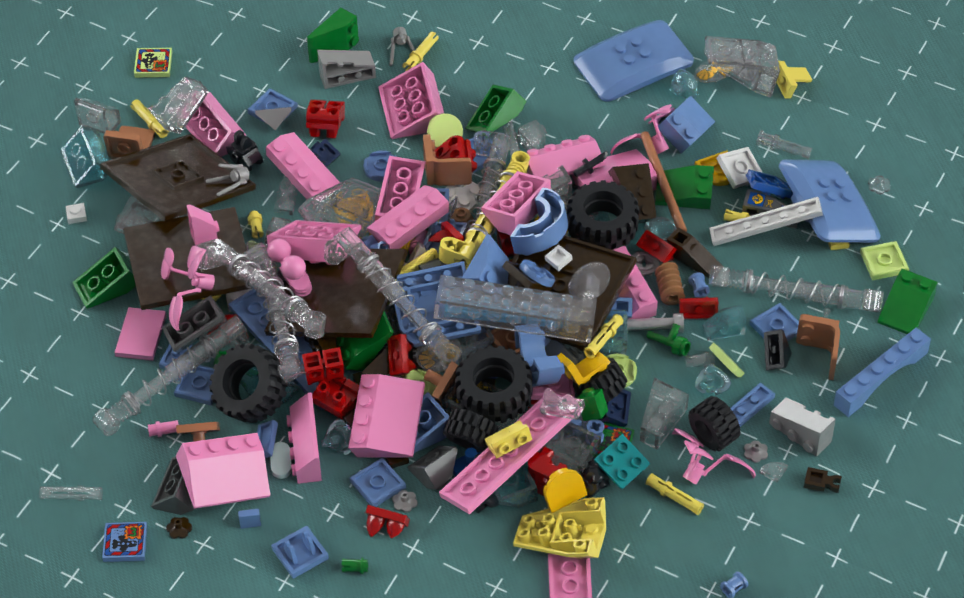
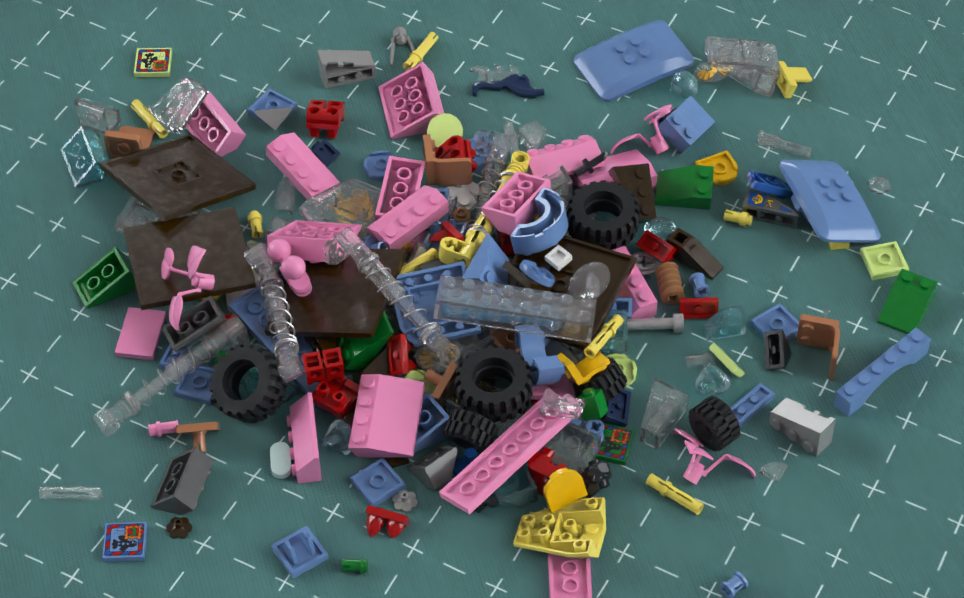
(76, 213): white plate -> none
(201, 225): bright pink slope -> none
(224, 470): bright pink slope -> none
(239, 174): light grey plant -> none
(240, 266): clear piece -> none
(244, 151): black hinge -> none
(249, 518): medium blue tile -> none
(267, 435): medium blue tile -> none
(335, 33): green slope -> none
(496, 109): green slope -> none
(504, 79): none -> dark blue piece
(508, 439): light yellow bracket -> none
(622, 461): teal bracket -> none
(662, 180): nougat piece -> none
(679, 344): green piece -> none
(736, 165): white plate -> none
(756, 451): light grey plant -> none
(766, 221): white tile -> none
(808, 291): clear piece -> none
(819, 480): dark brown plate -> none

